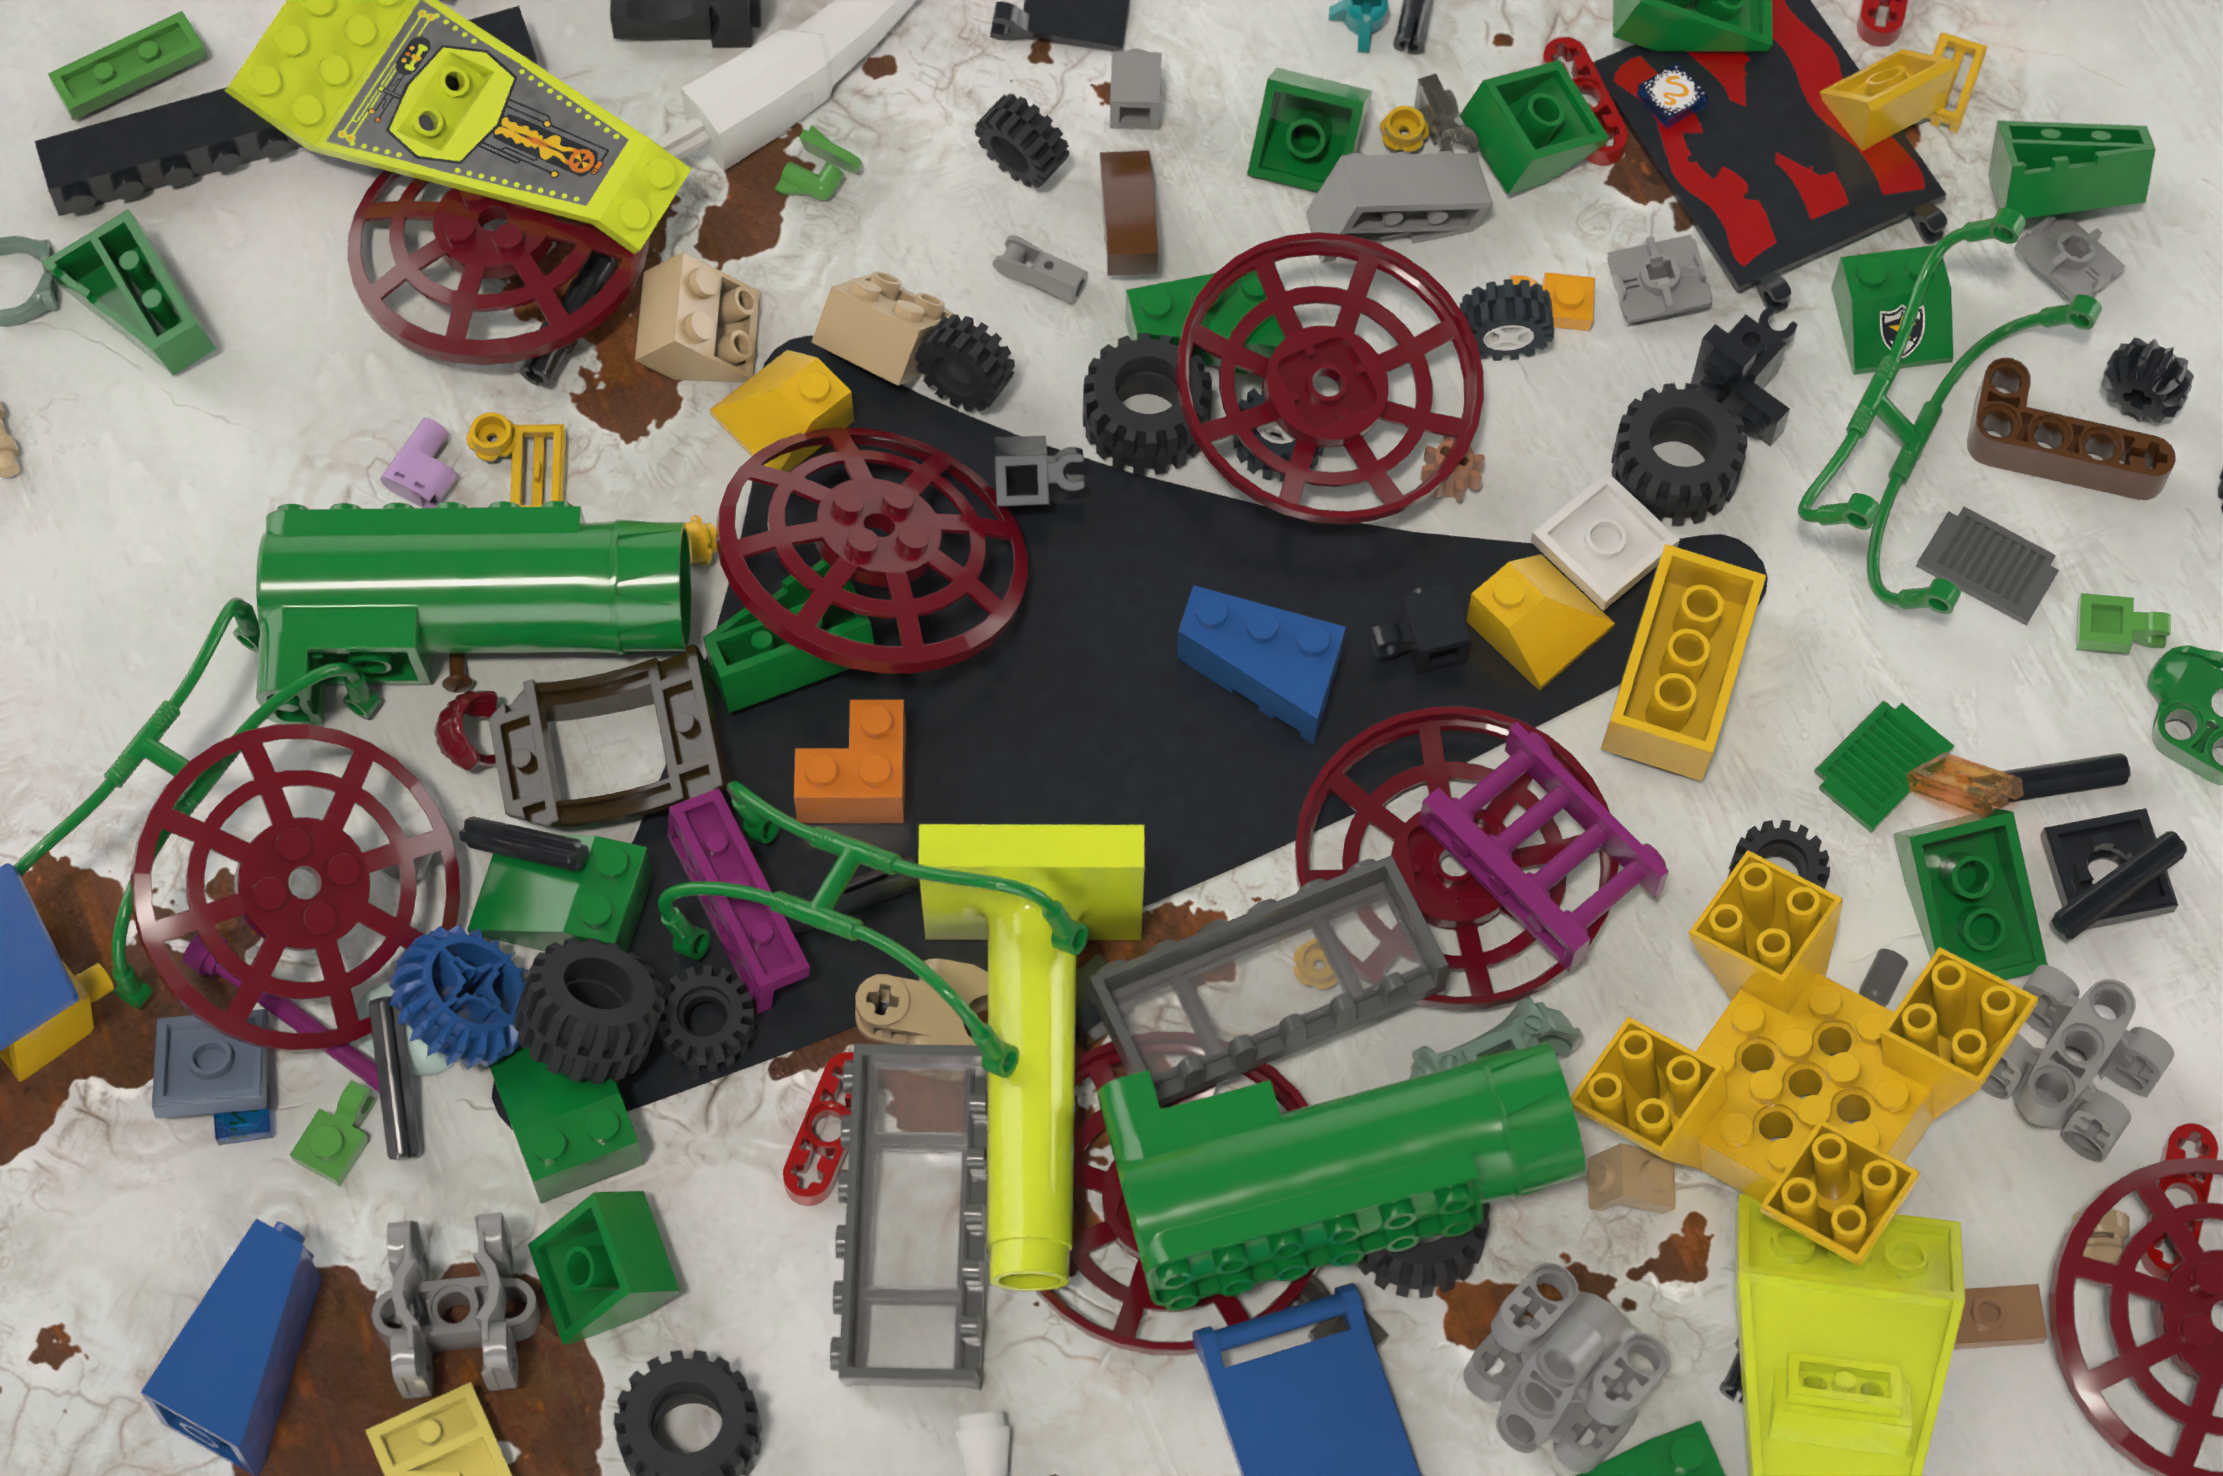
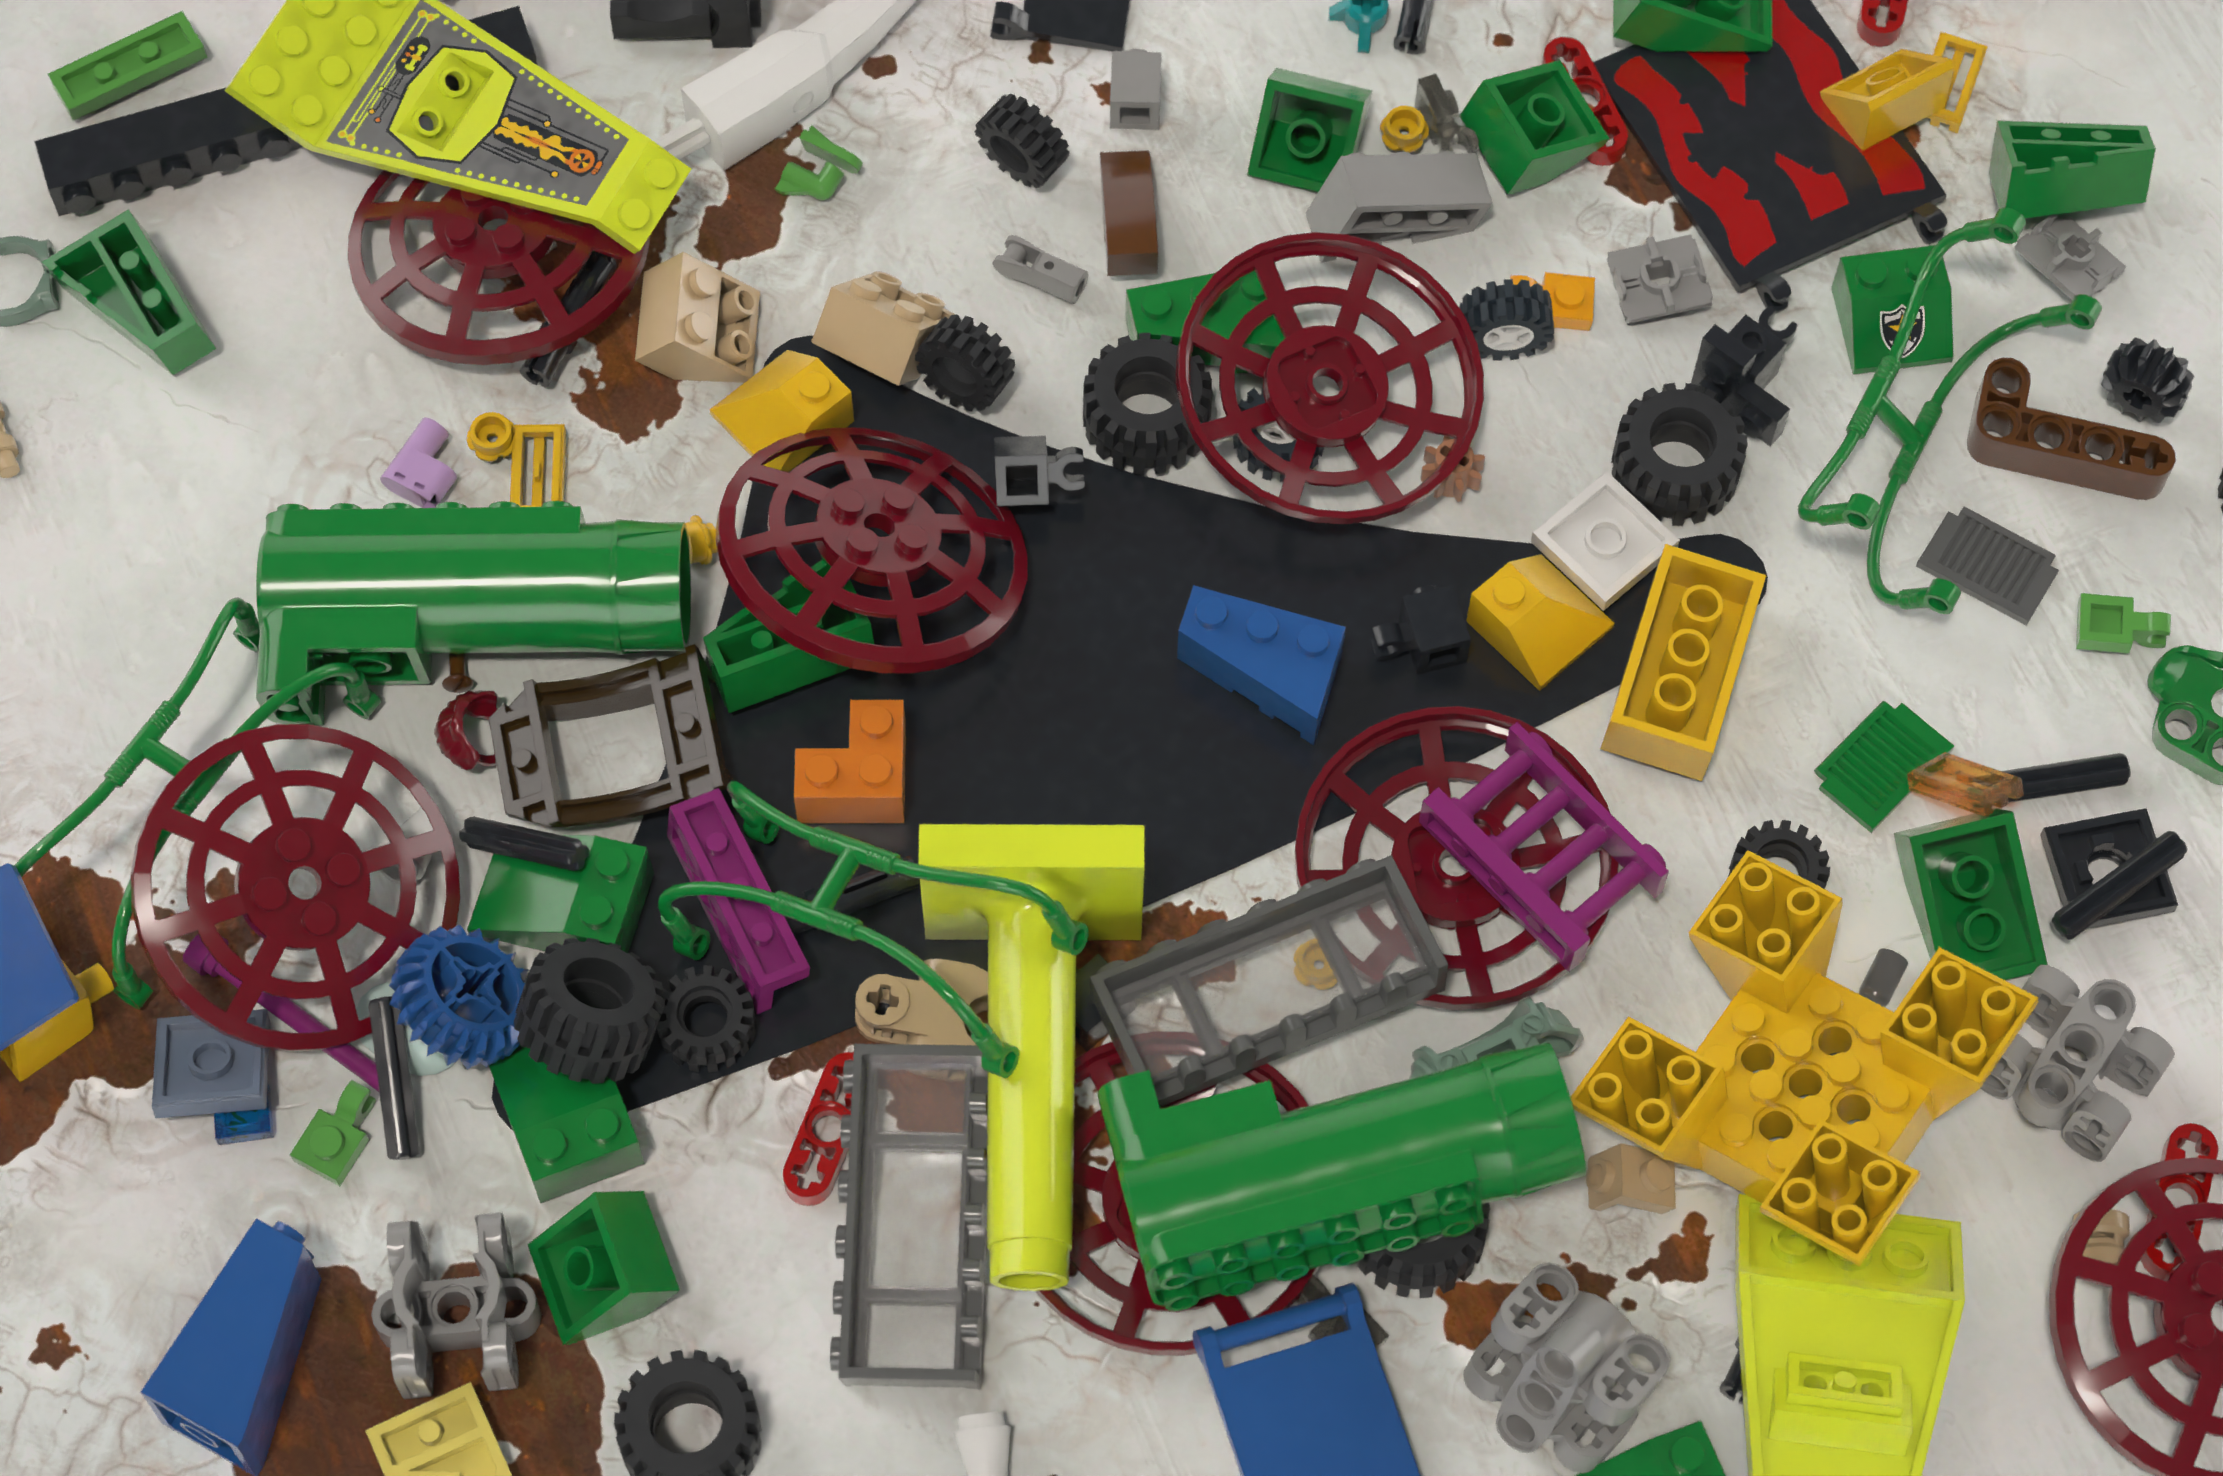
(1672, 95): tile -> none
(2001, 1317): medium nougat plate -> none

